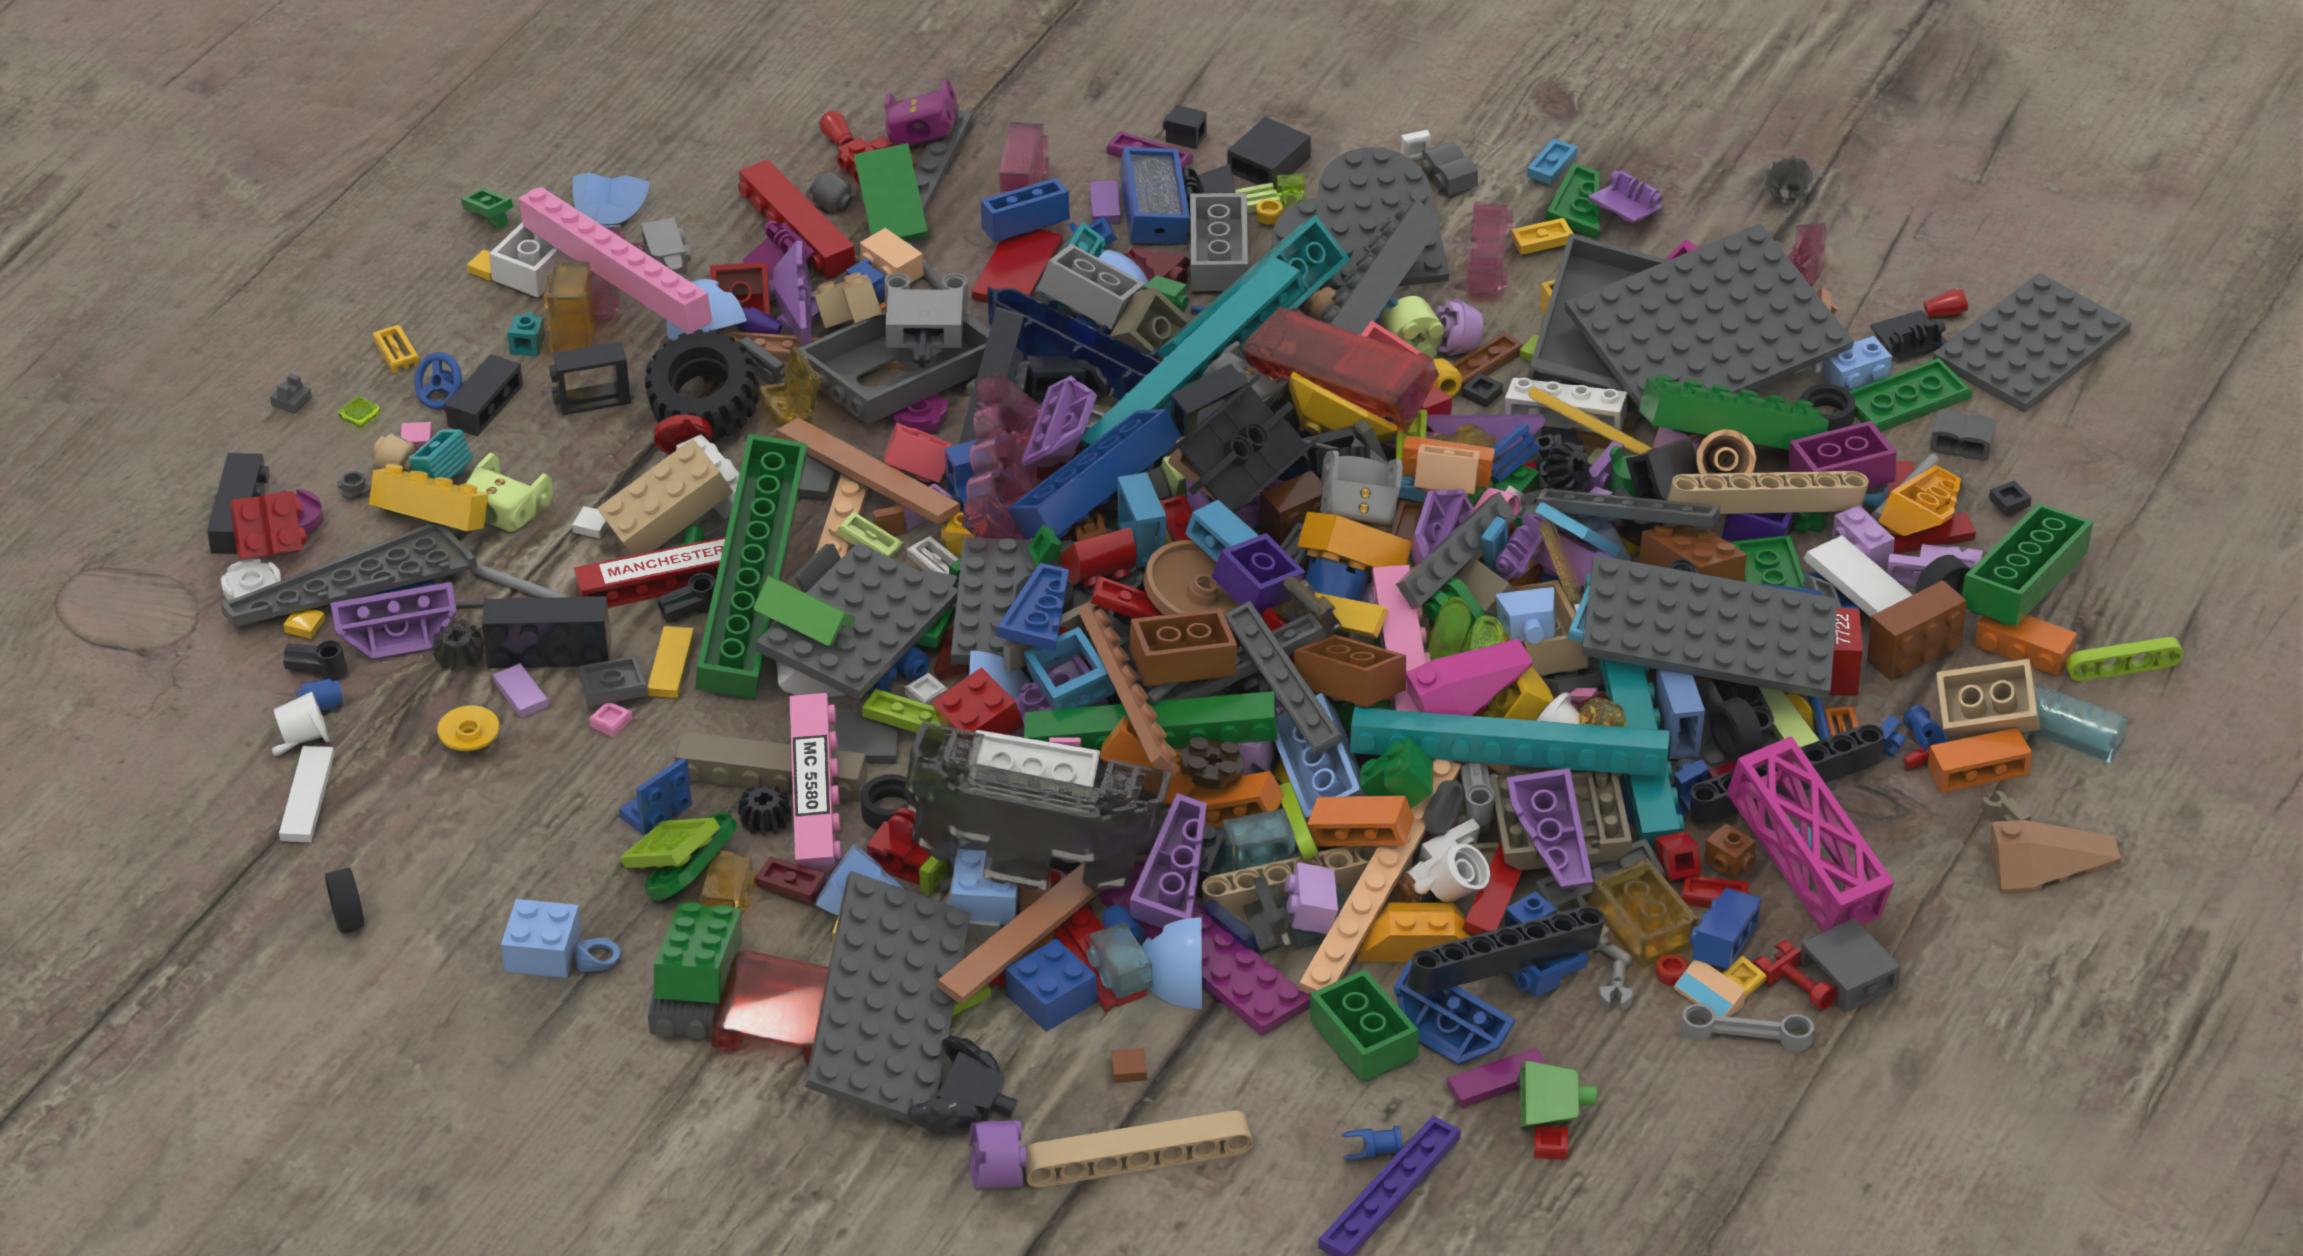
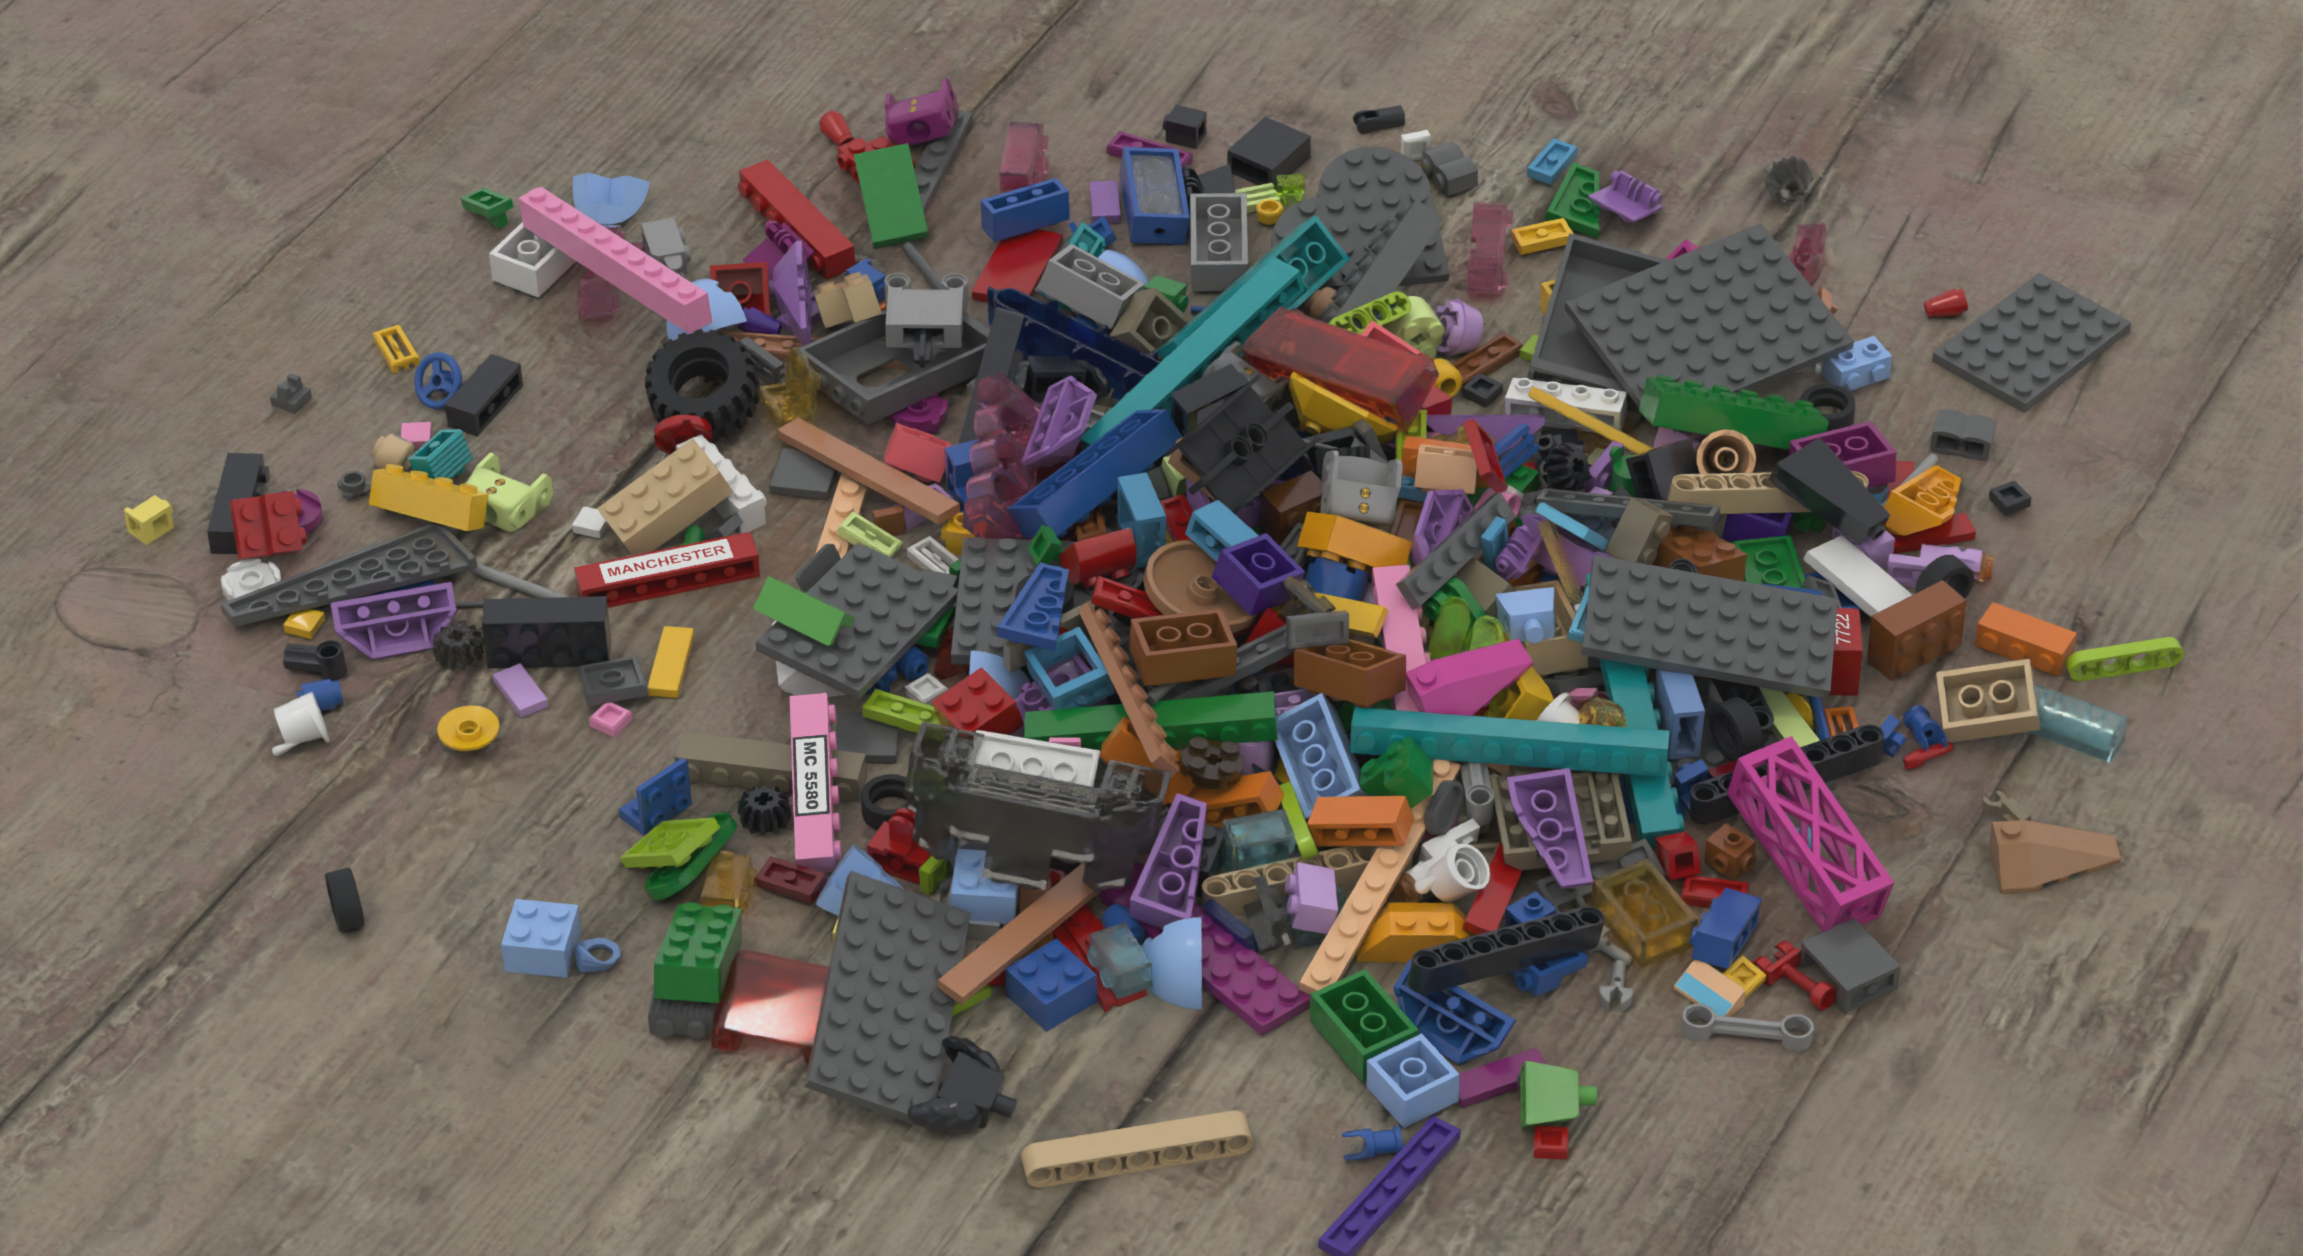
(149, 519): none -> light yellow brick
(306, 794): white tile -> none
(358, 411): clear neon green tile -> none
(480, 265): yellow tile -> none
(526, 327): teal brick -> none
(570, 306): clear yellow brick -> none
(596, 396): black window -> none
(694, 597): black piece -> none
(751, 552): green brick -> none
(831, 192): dark grey head -> none
(892, 255): light nougat brick -> none
(996, 1154): medium lavender brick -> none
(1128, 1065): dark orange tile -> none
(1161, 264): dark red rock -> none
(1283, 678): dark grey tile -> none
(1317, 629): none -> flat silver tile
(1365, 315): none -> lime beam
(1379, 119): none -> black bar
(1412, 1080): none -> light blue brick
(1485, 456): none -> red tile
(1639, 532): none -> dark tan brick
(1670, 969): red tile -> none
(1831, 491): none -> black slope
(1909, 395): green tile -> none
(1910, 334): black hinge -> none
(1979, 760): orange brick -> none
(2026, 564): green brick -> none

